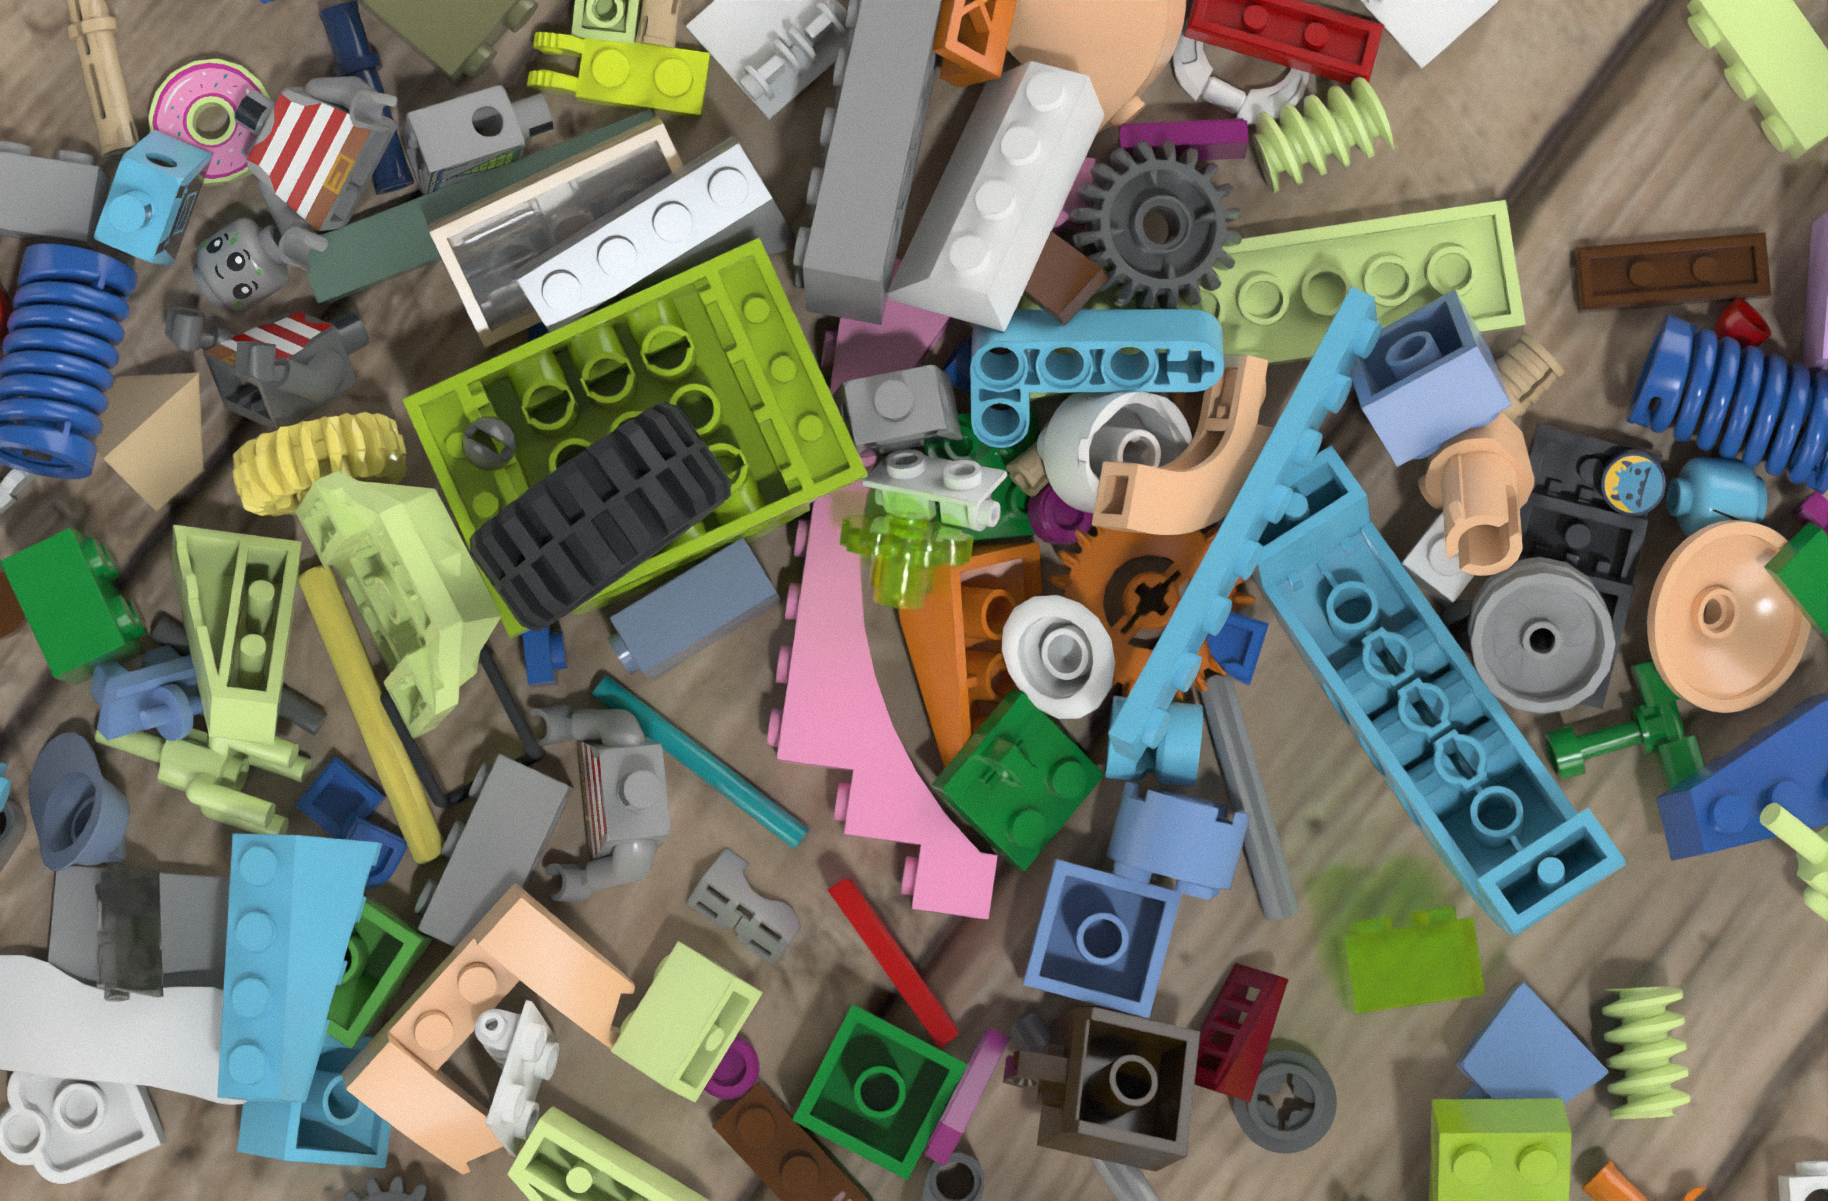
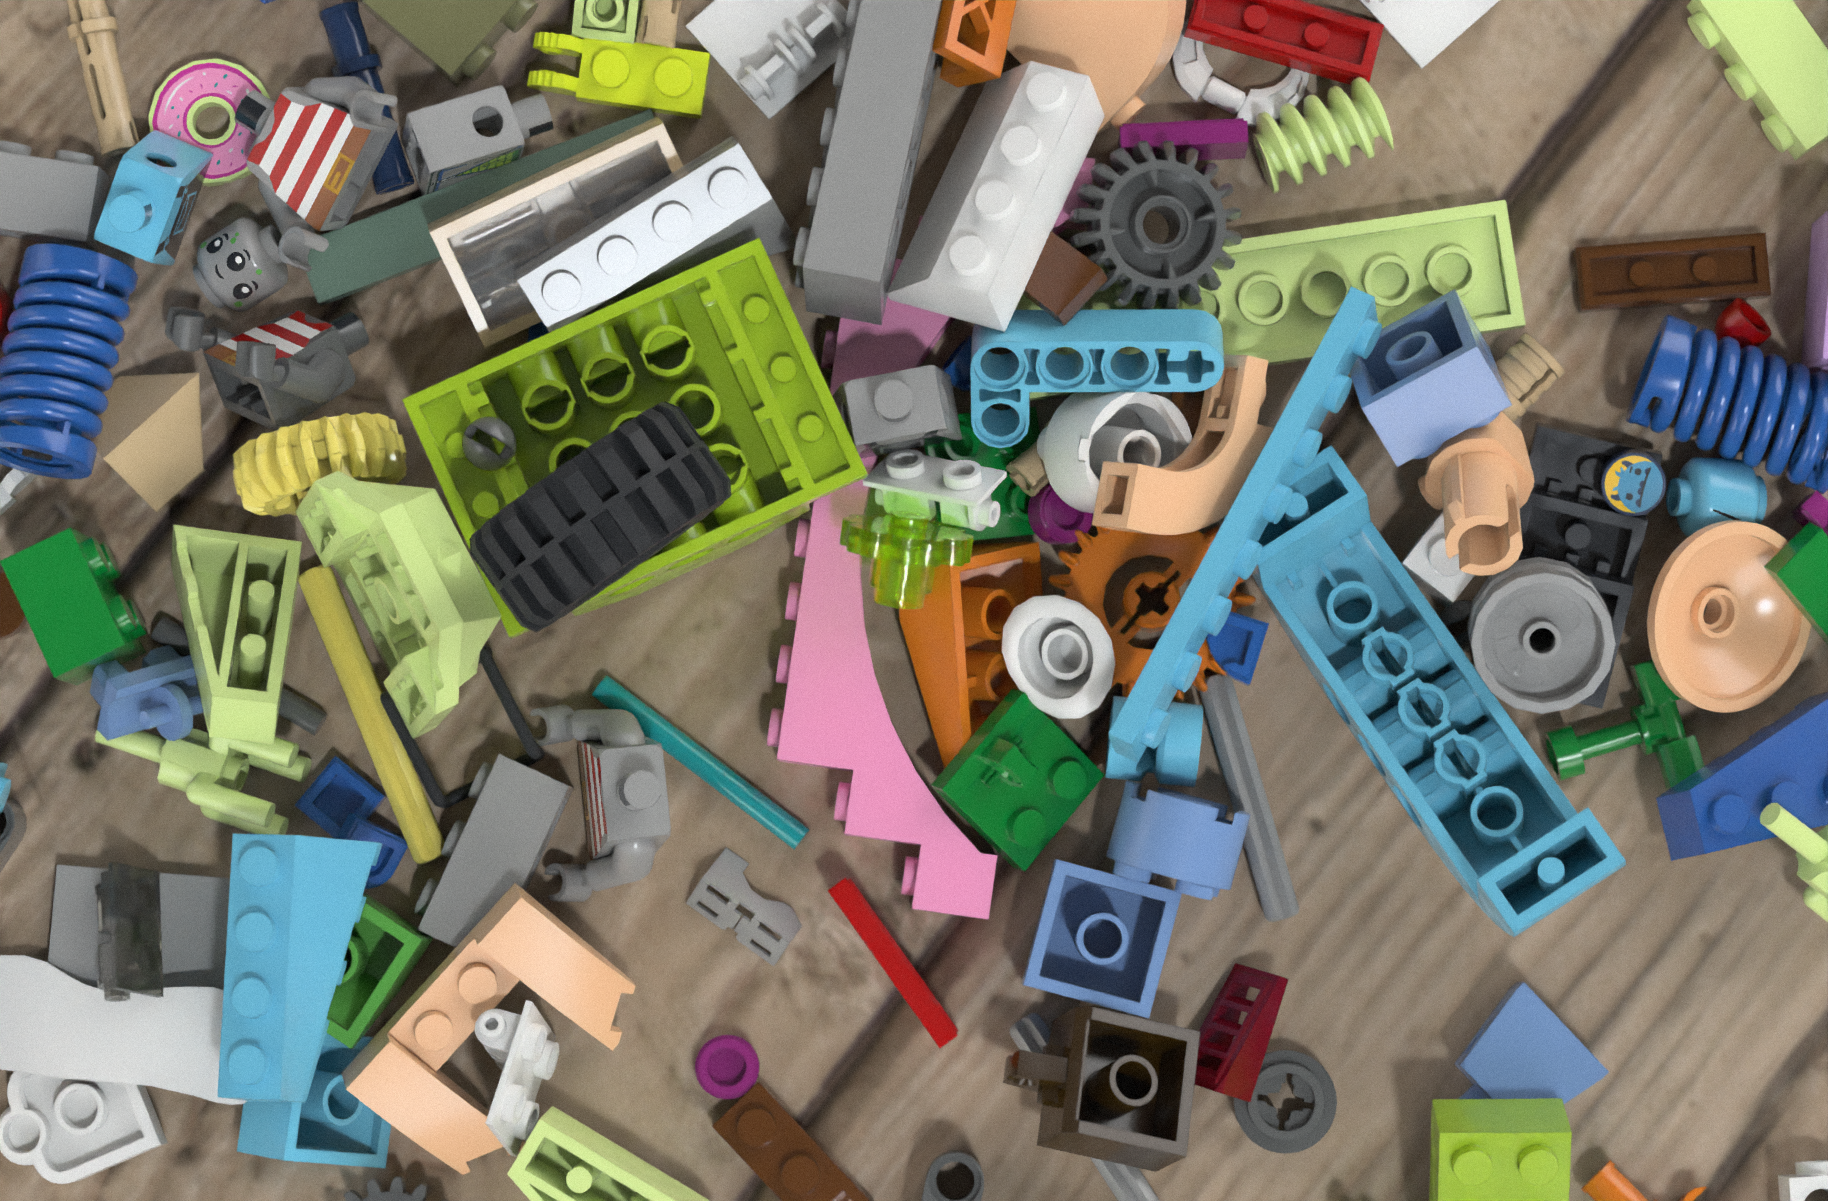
(74, 808): sand blue piece -> none
(544, 655): blue plate -> none
(685, 1021): yellowish green brick -> none
(692, 611): sand blue brick -> none
(880, 1091): green brick -> none
(966, 1096): magenta tile -> none
(1408, 964): clear neon green piece -> none
(1646, 1052): yellowish green piece -> none

